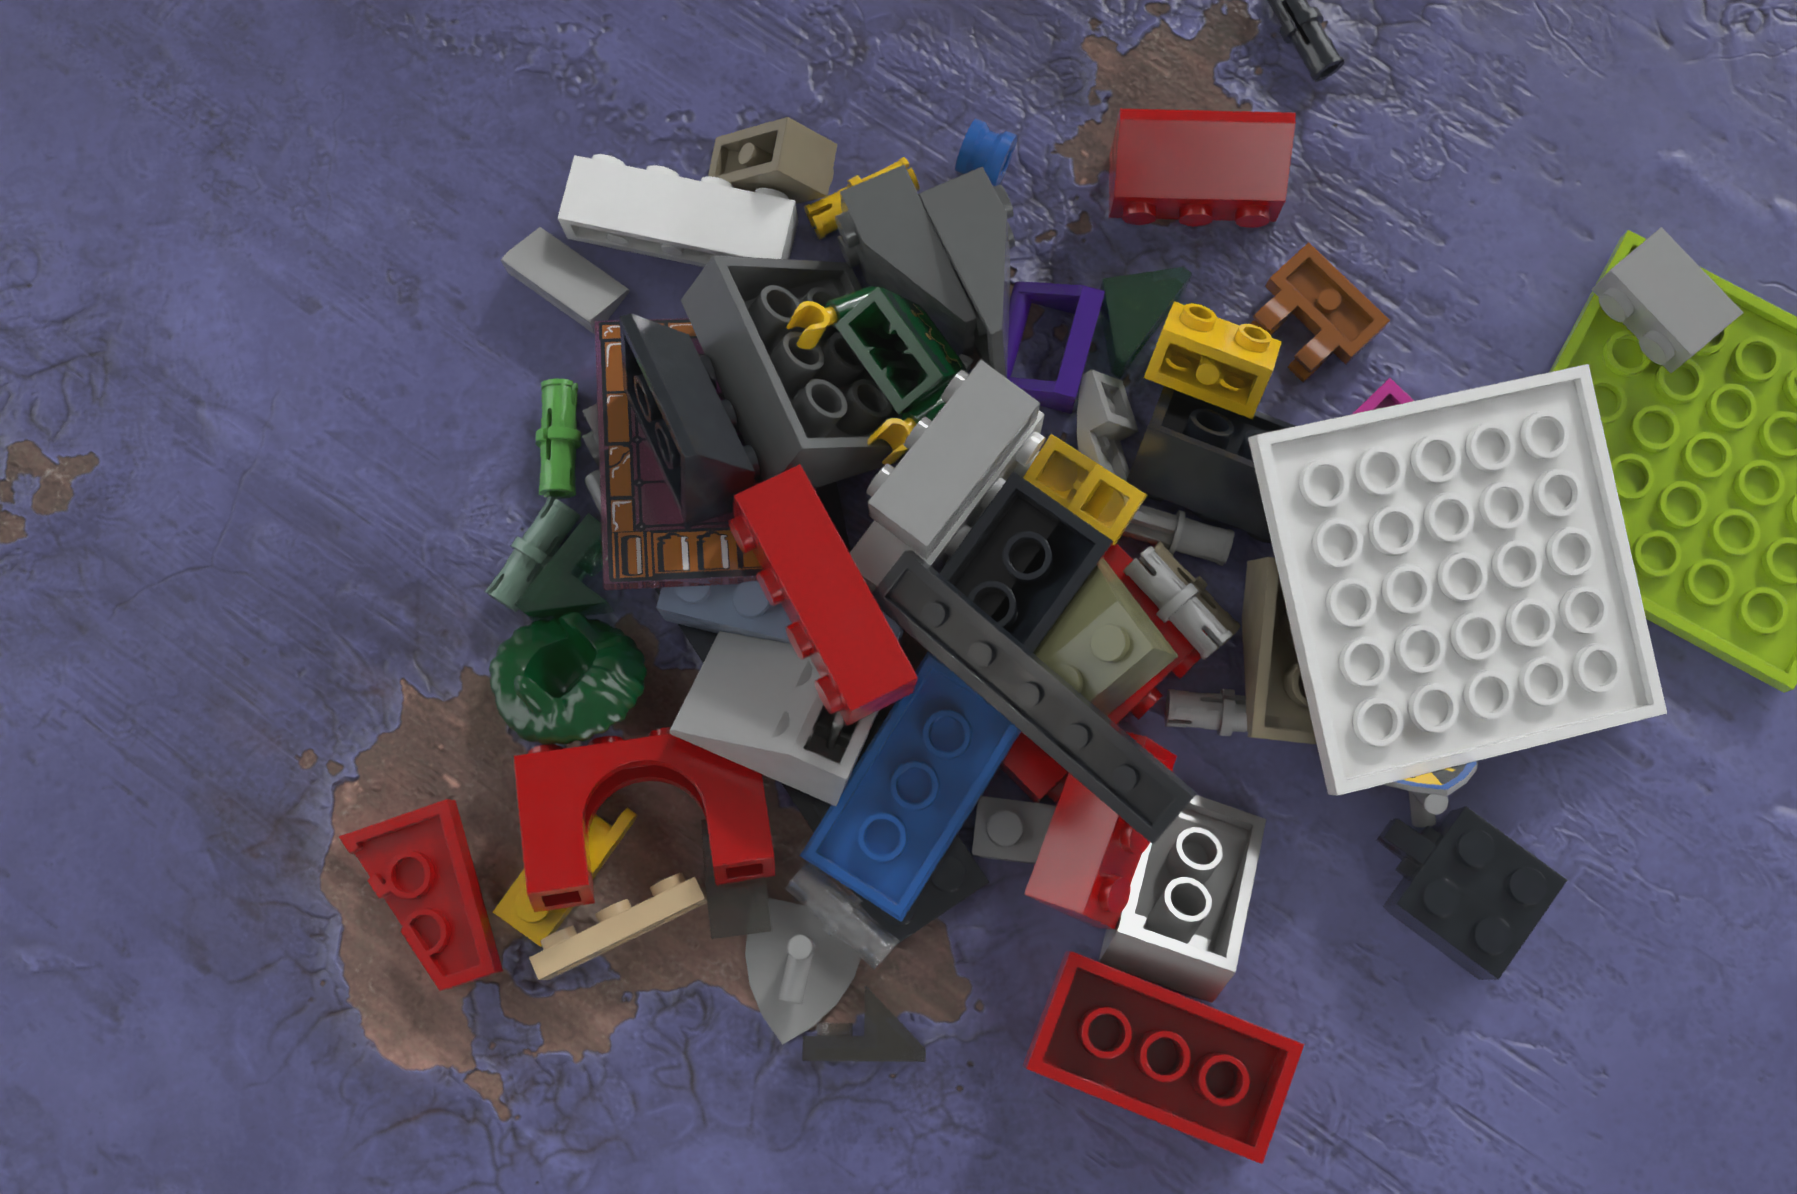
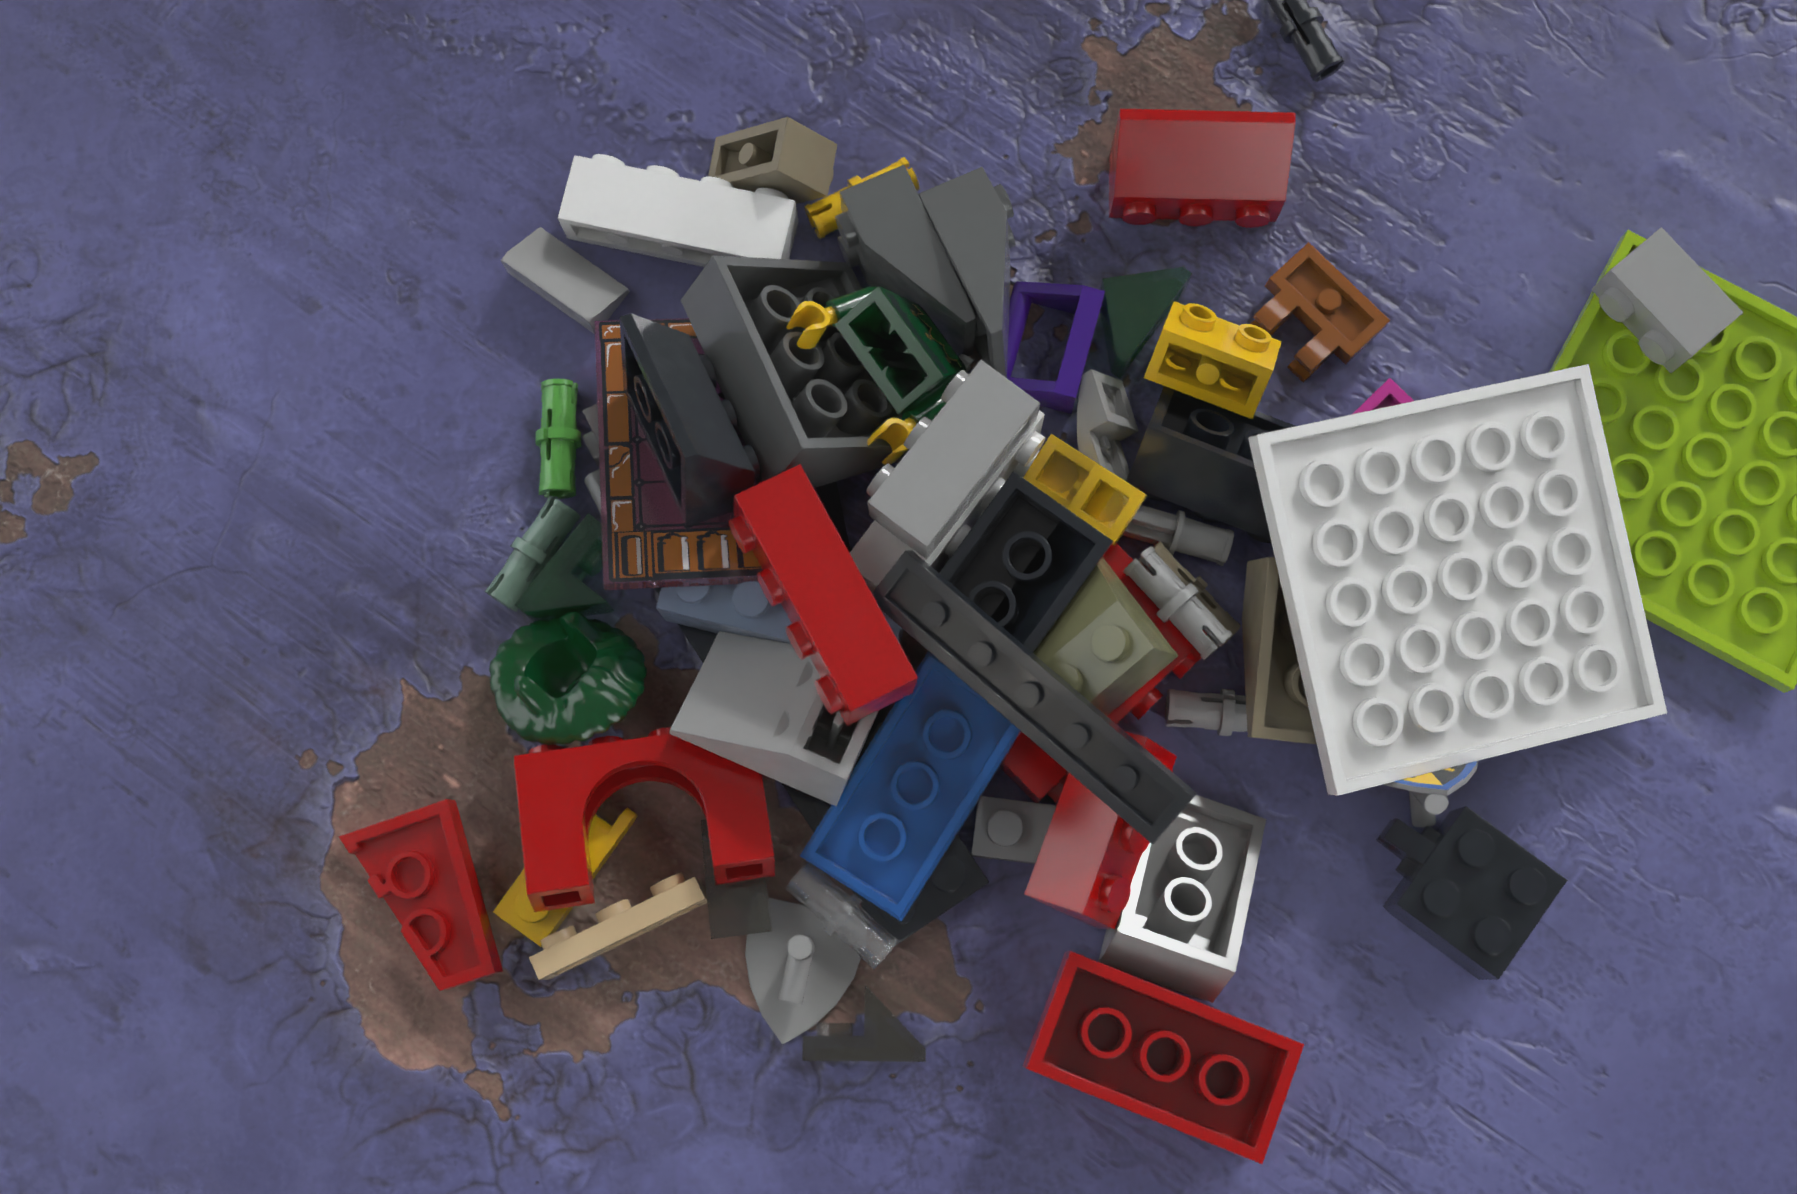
(986, 150): blue wheel -> none

